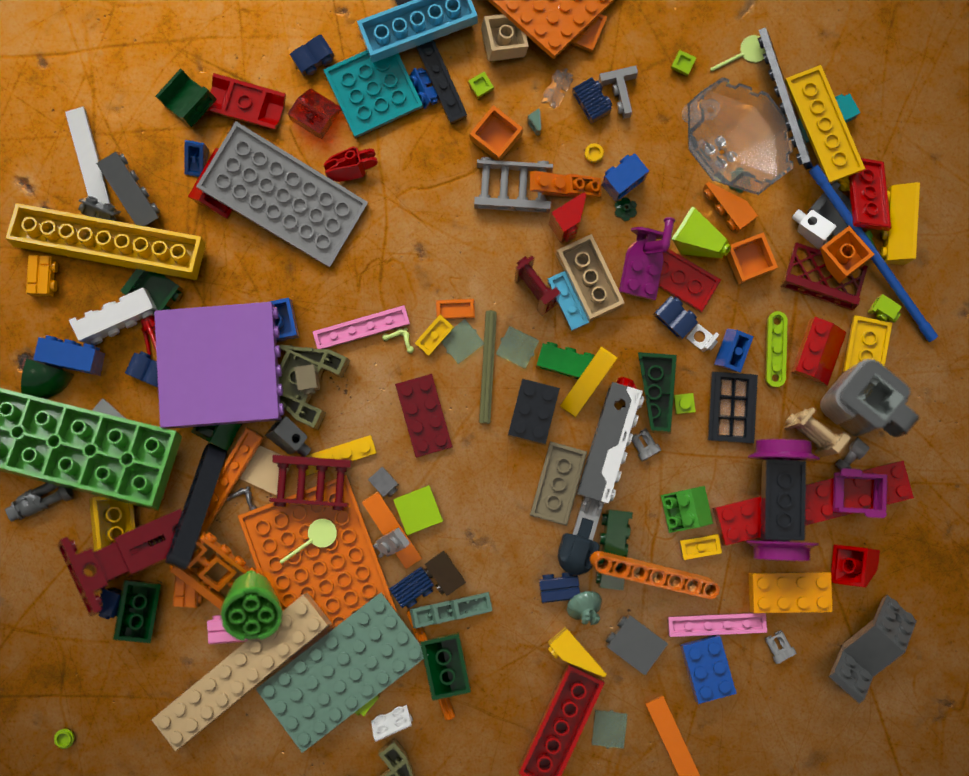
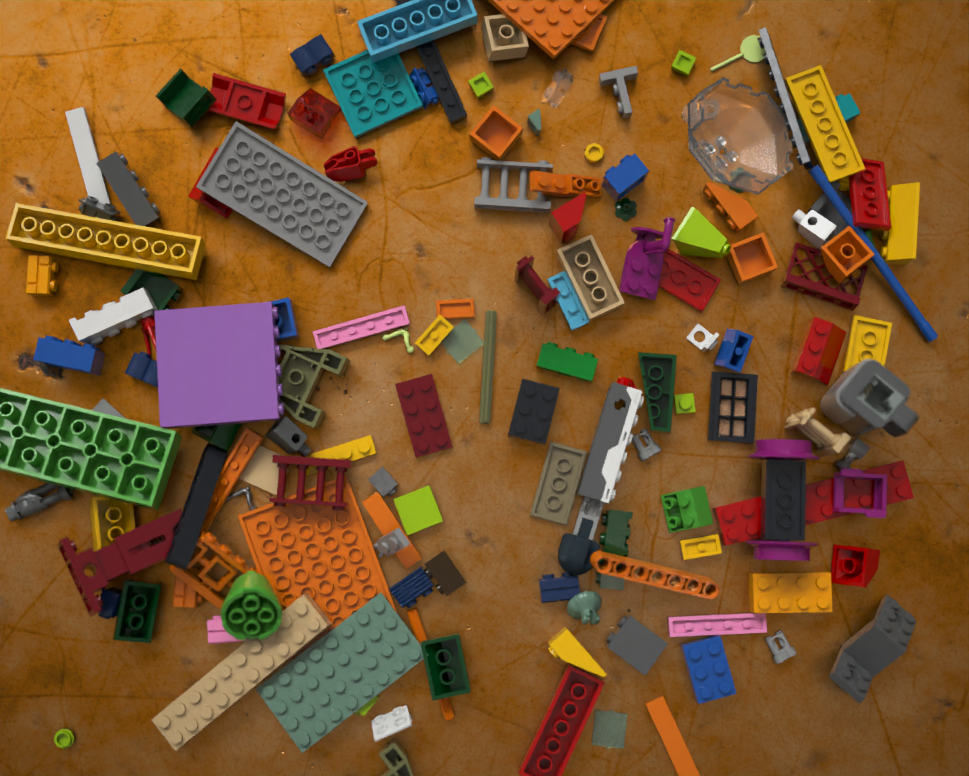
(43, 380): dark green brick -> none
(194, 157): blue slope -> none
(307, 379): dark tan brick -> none
(320, 533): yellowish green piece -> none
(451, 610): sand green slope -> none
(517, 347): clear light blue piece -> none
(588, 381): yellow slope -> none
(592, 100): dark blue brick -> none
(676, 317): dark blue brick -> none
(776, 349): lime plate -> none
(885, 309): lime brick -> none

